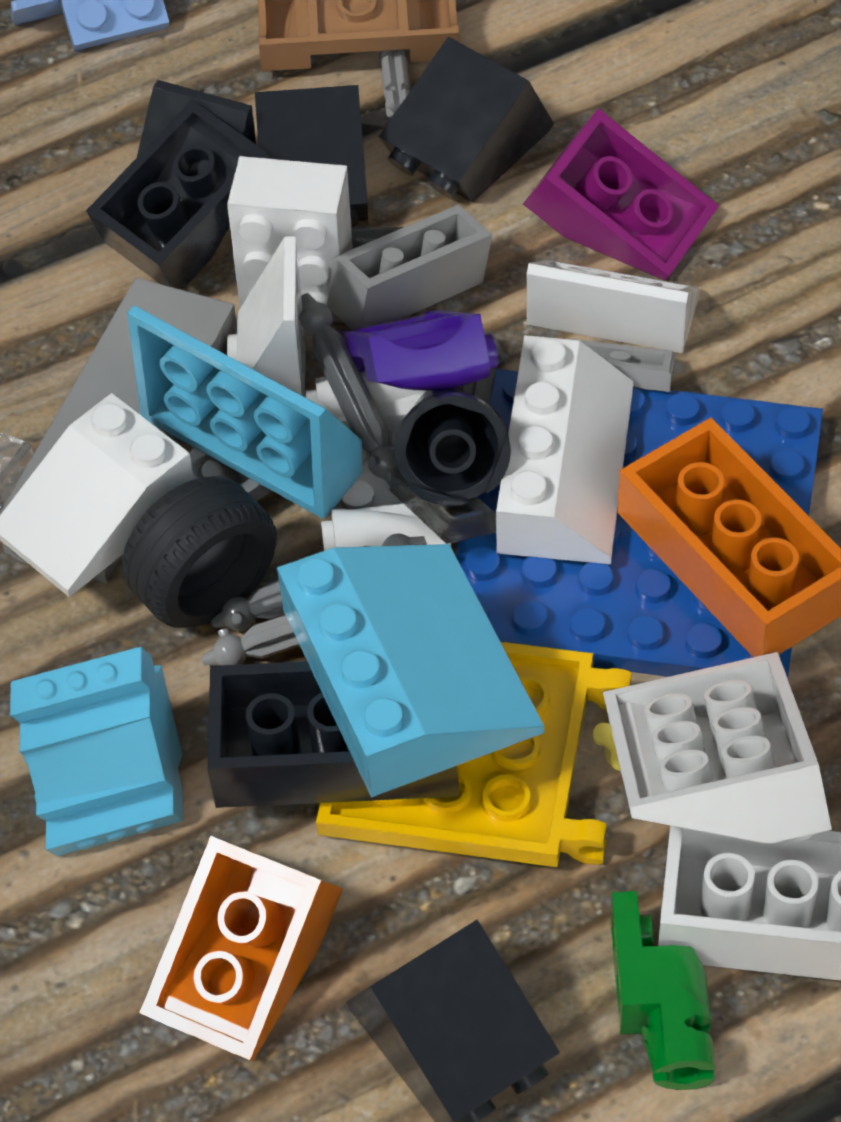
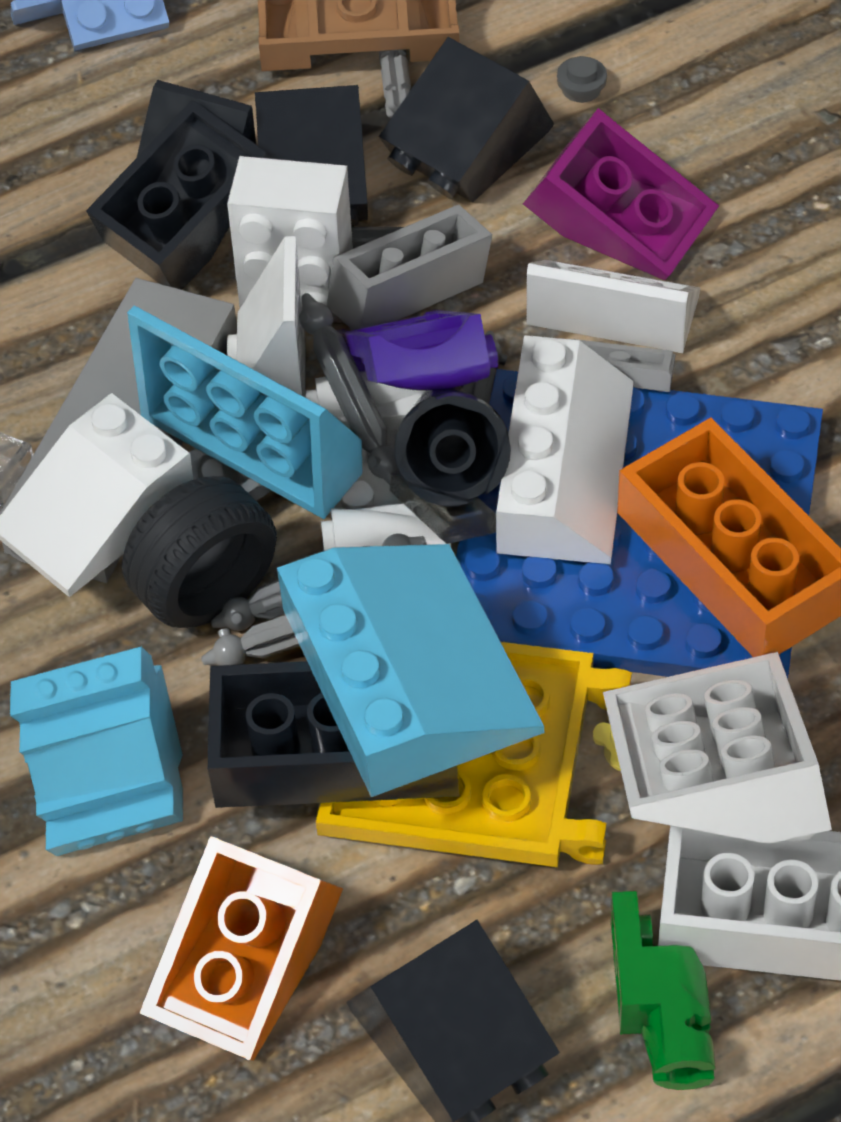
(581, 78): none -> dark grey plate

